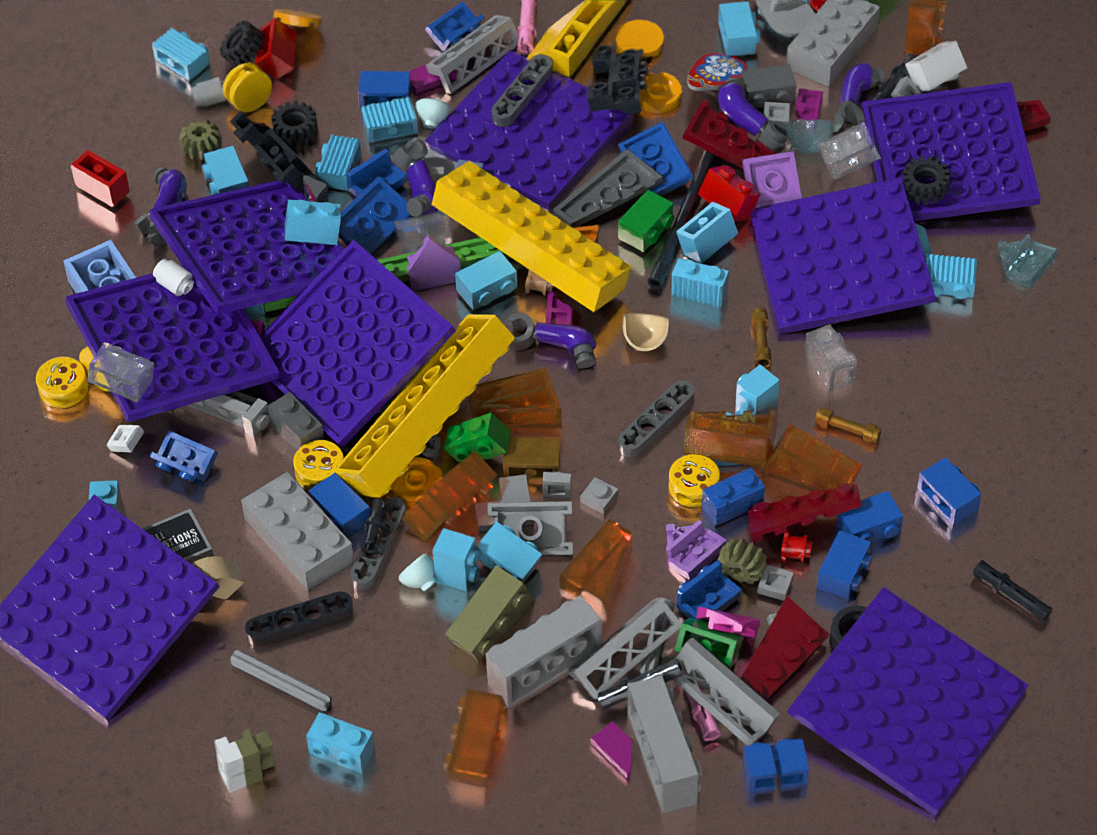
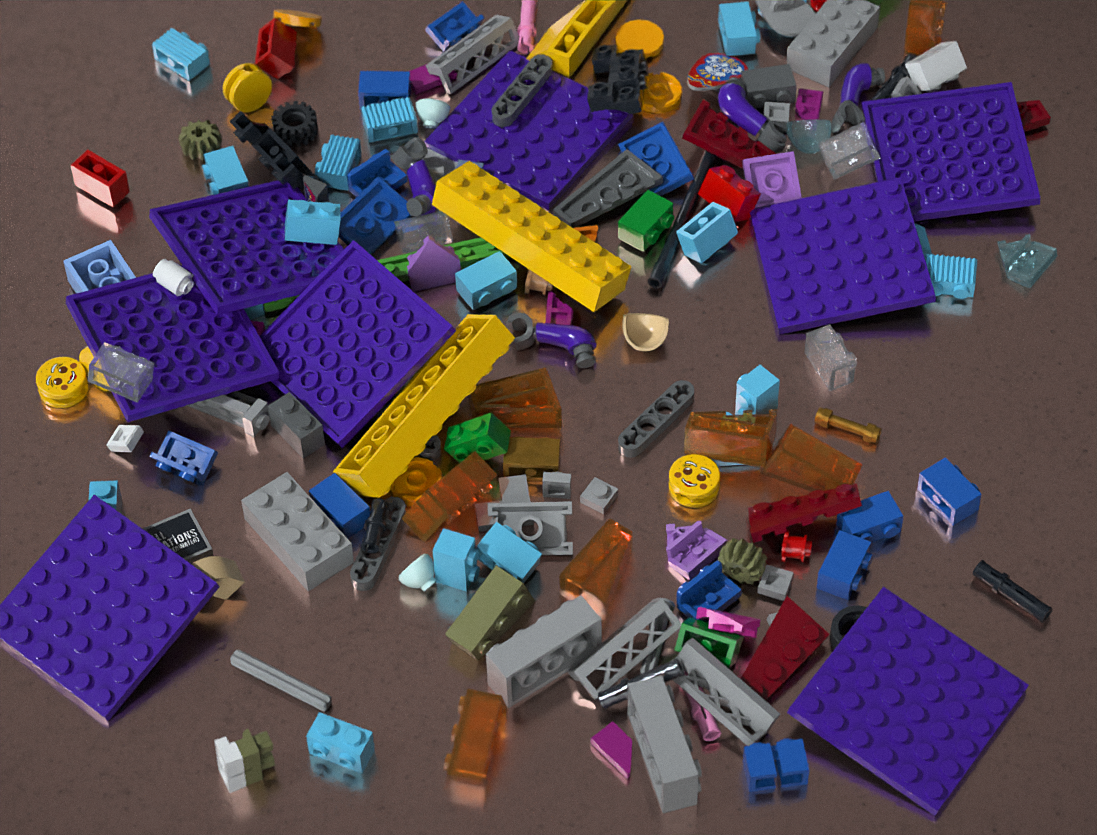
(172, 191): piece -> none
(208, 92): light grey brick -> none
(241, 43): black tyre -> none
(297, 614): black beam -> none
(316, 462): yellow head -> none
(700, 282): medium azure brick -> none
(732, 496): blue brick -> none
(760, 322): pearl gold bar -> none
(930, 169): black tyre -> none

